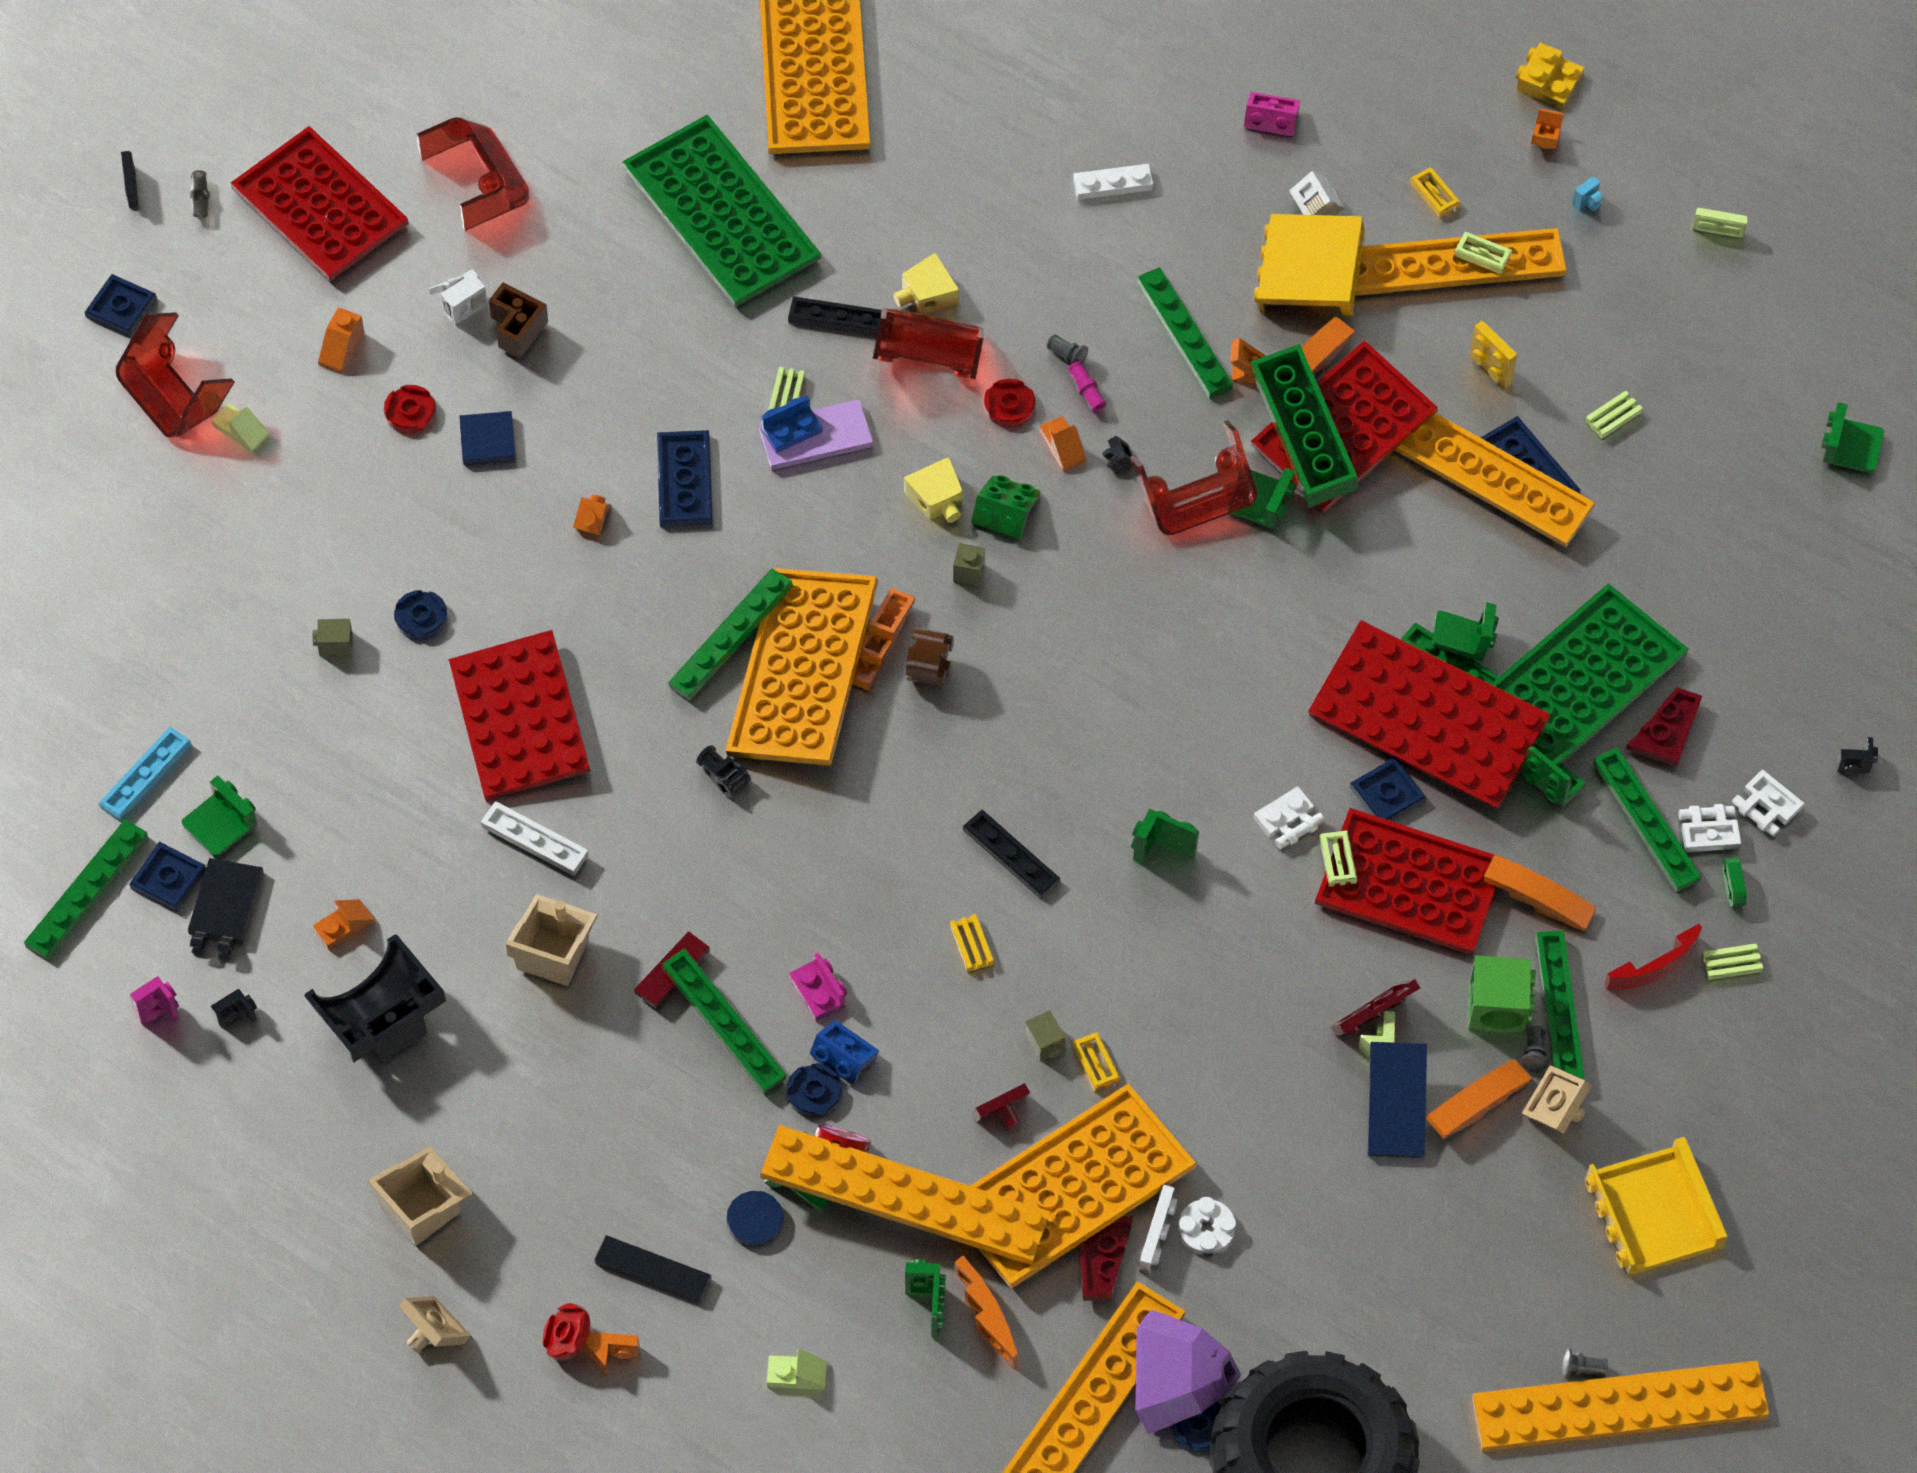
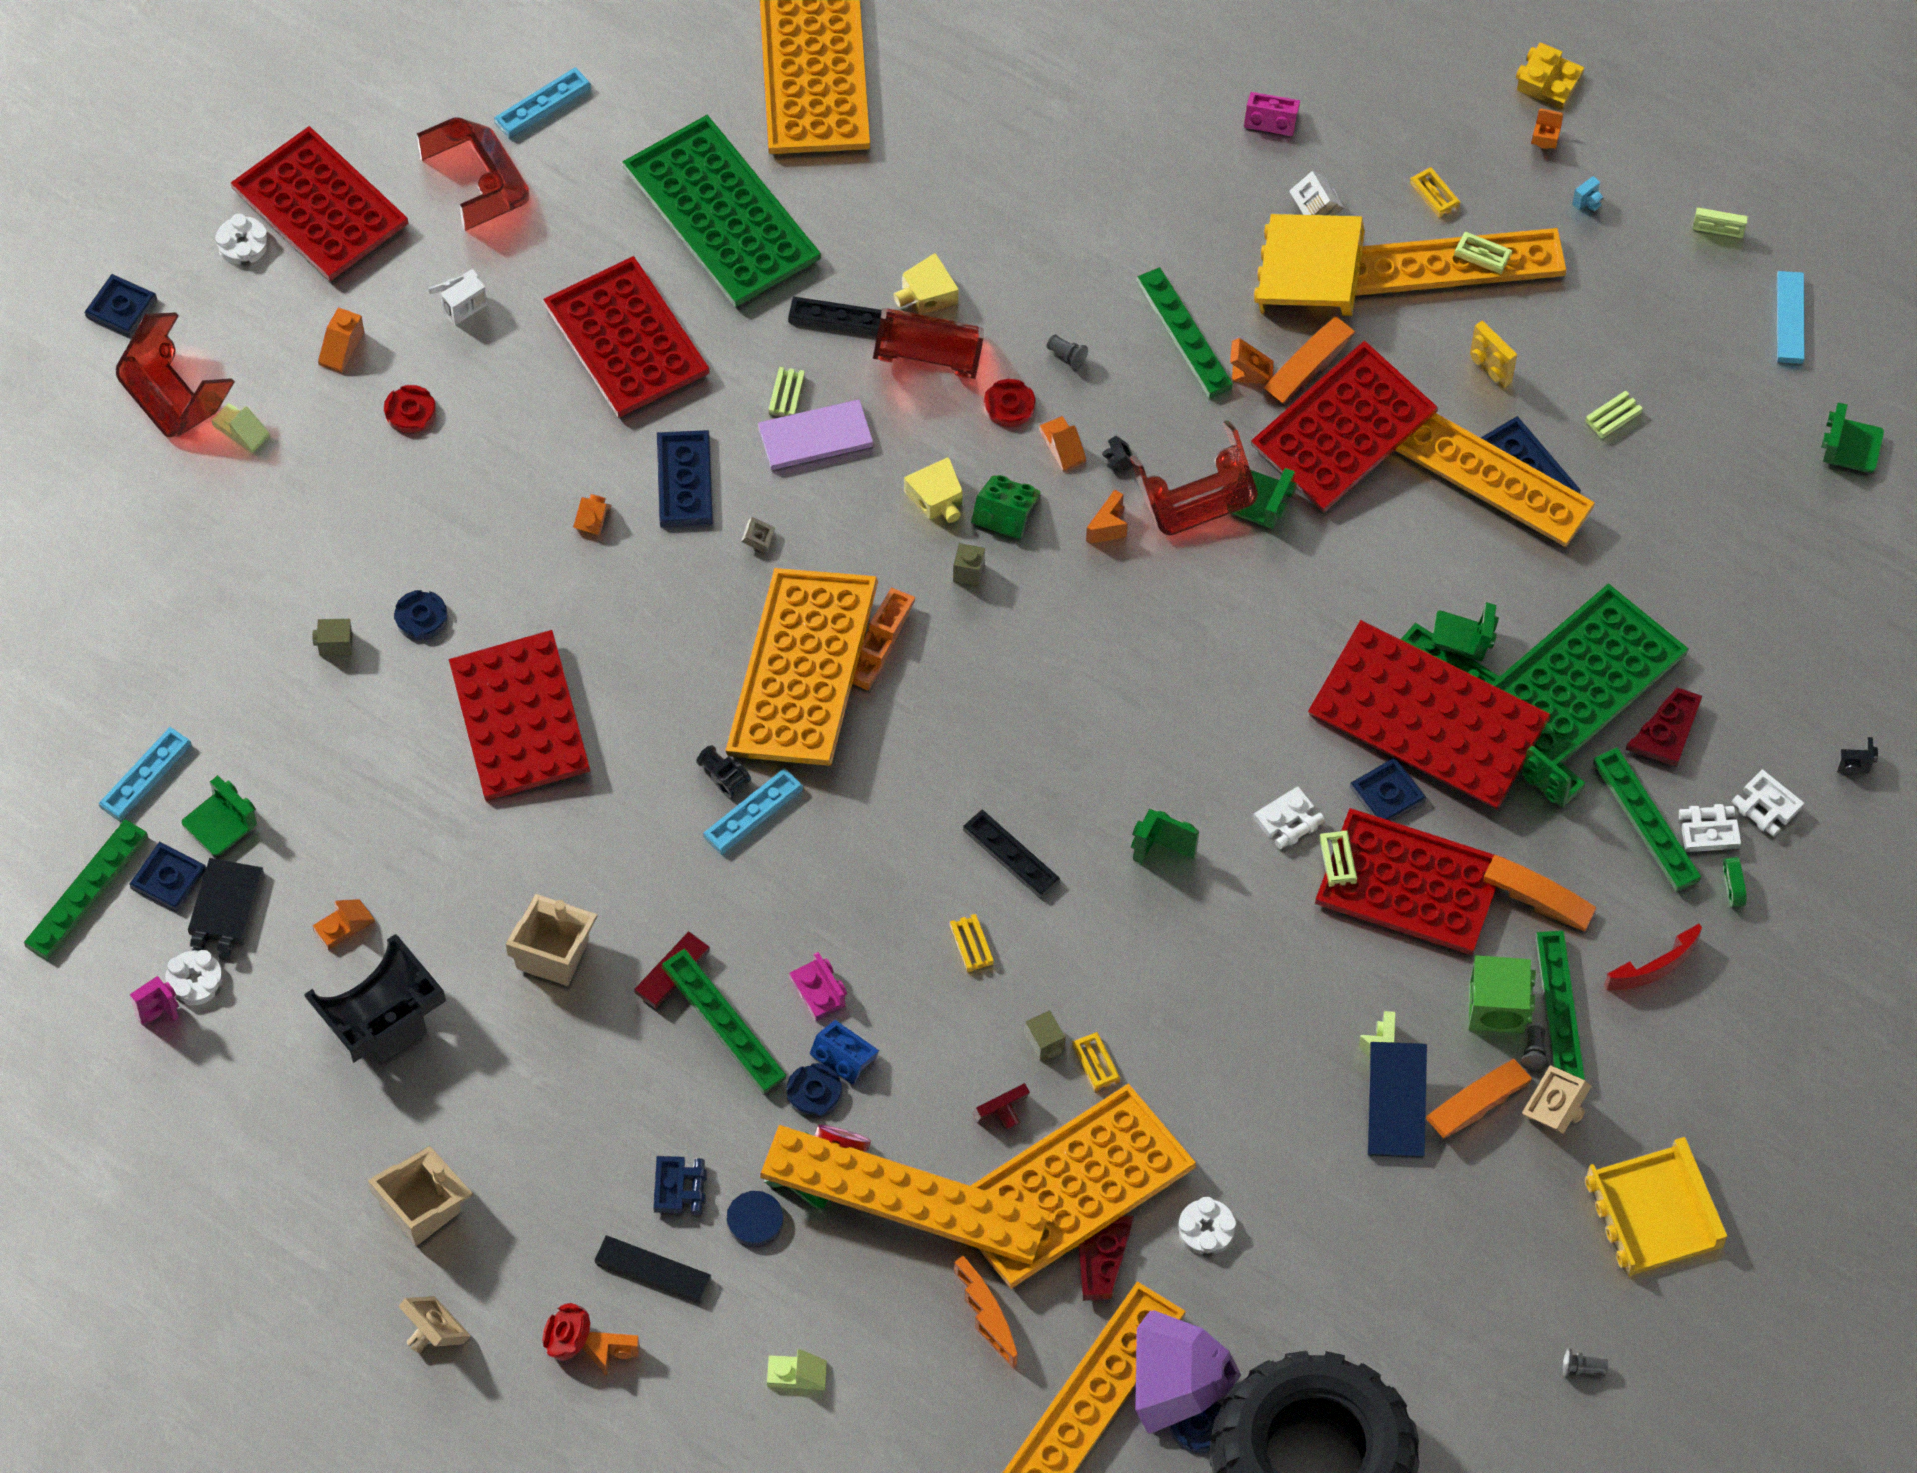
(130, 179): black tile -> none
(194, 962): none -> white plate
(199, 194): clear smoke axle -> none
(232, 1005): black bracket -> none
(239, 227): none -> white plate
(487, 437): dark blue tile -> none
(519, 316): reddish brown brick -> none
(534, 838): white plate -> none
(542, 102): none -> medium azure tile
(626, 336): none -> red plate
(669, 1185): none -> dark blue plate
(730, 634): green plate -> none
(752, 811): none -> medium azure tile
(758, 534): none -> dark tan tile
(790, 424): blue bracket -> none
(925, 1279): green bracket -> none
(928, 657): reddish brown brick -> none
(1087, 386): dark pink pin -> none
(1106, 523): none -> orange slope
(1113, 181): white plate -> none
(1158, 1230): white plate -> none
(1304, 425): green brick -> none
(1373, 1009): dark red wing -> none
(1619, 1406): light orange plate -> none
(1731, 952): yellowish green tile -> none
(1790, 317): none -> medium azure tile

